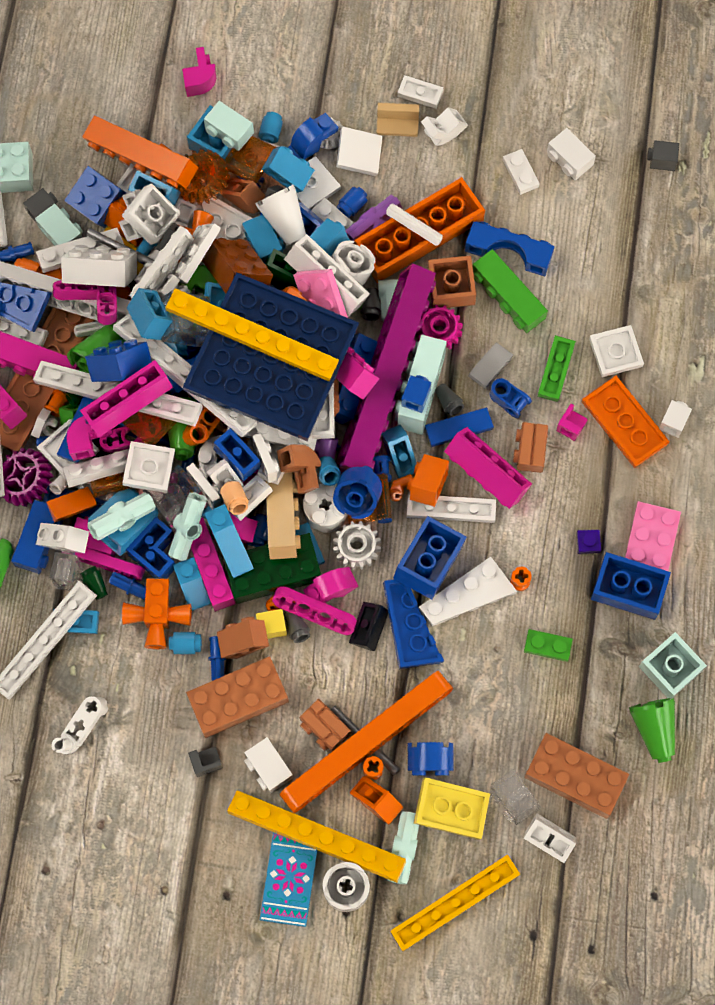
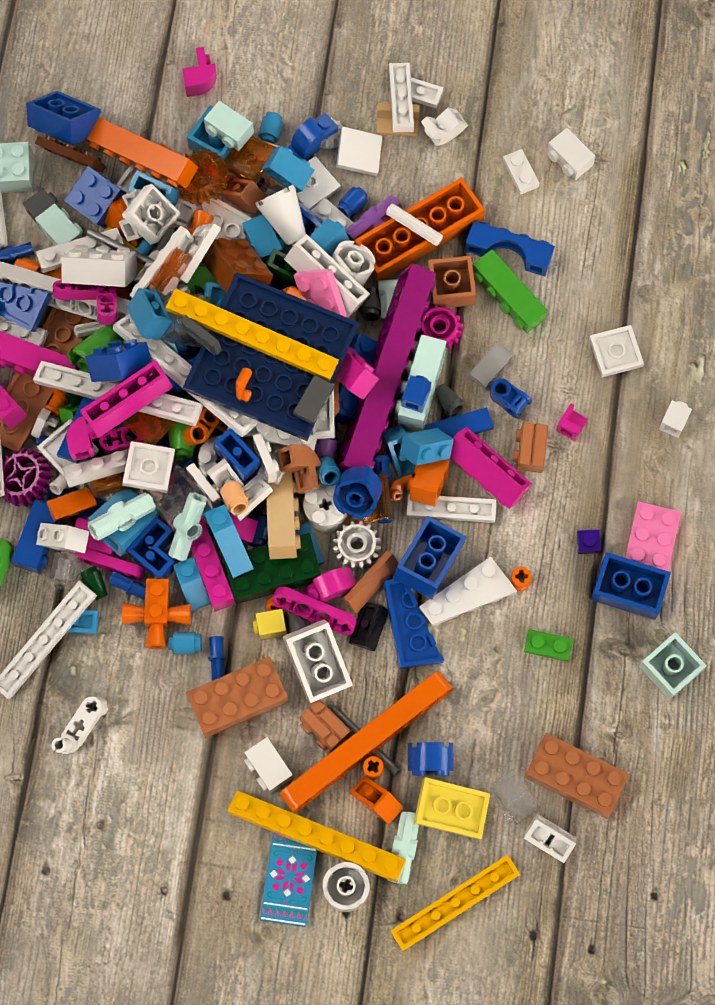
(62, 117): none -> blue slope
(70, 152): none -> reddish brown plate
(170, 270): none -> clear orange pin
(200, 335): none -> dark grey tile
(205, 761): dark grey panel -> none
(241, 382): none -> orange arm
(242, 638): nougat brick -> none
(313, 399): none -> dark grey tile
(317, 661): none -> white brick
(371, 582): none -> nougat tile
(401, 97): none -> white tile
(426, 446): none -> dark azure brick
(556, 368): bright green plate -> none
(625, 421): orange tile -> none
(657, 727): bright green cone -> none
(663, 155): dark grey brick -> none

